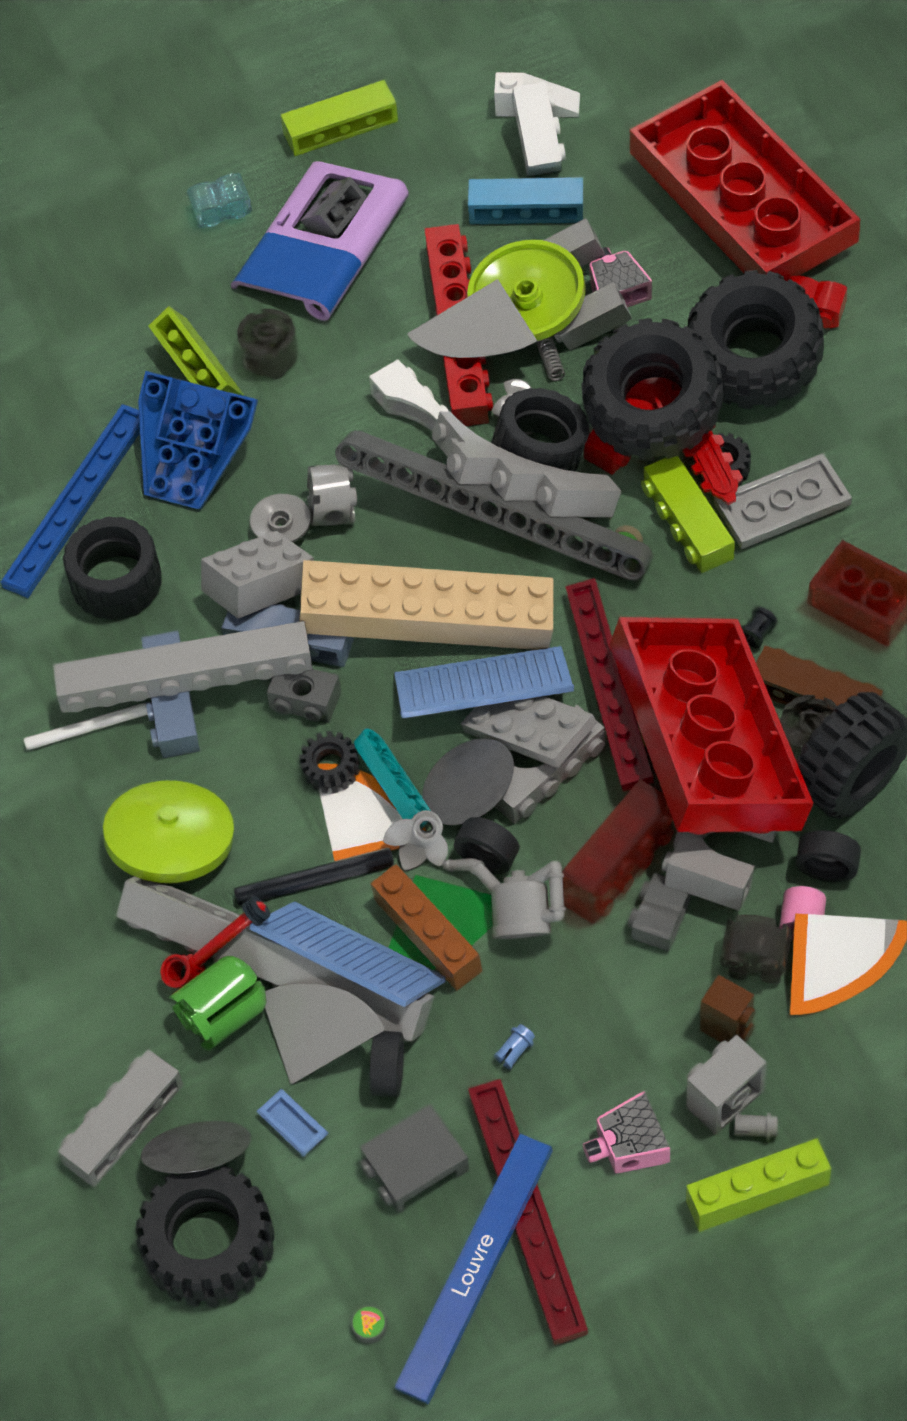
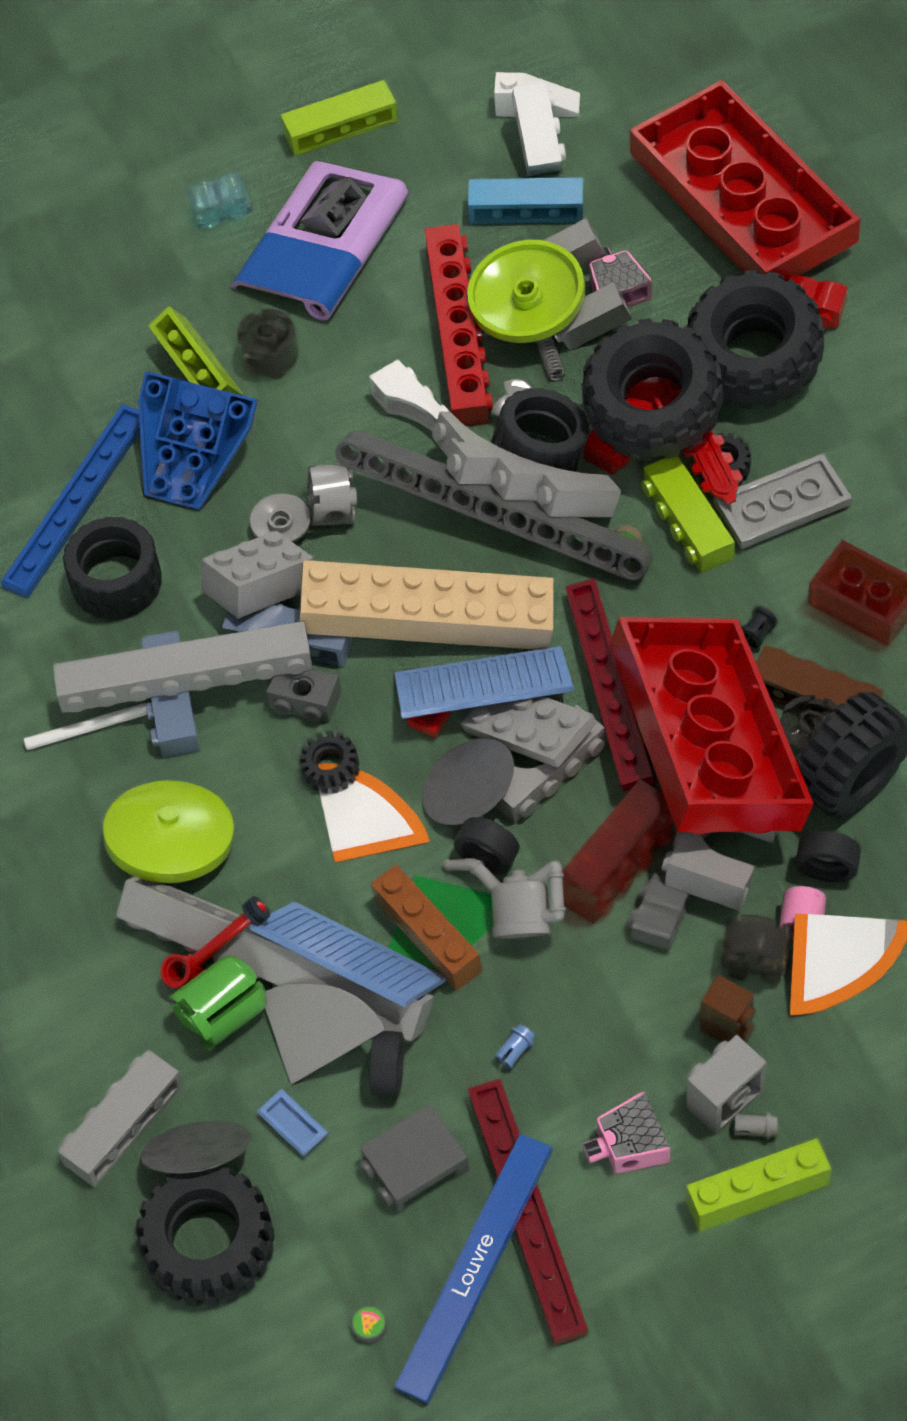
(315, 876): black axle -> none
(390, 775): teal beam -> none
(416, 843): light grey plate -> none
(429, 724): none -> red plate
(476, 327): light grey sticker -> none

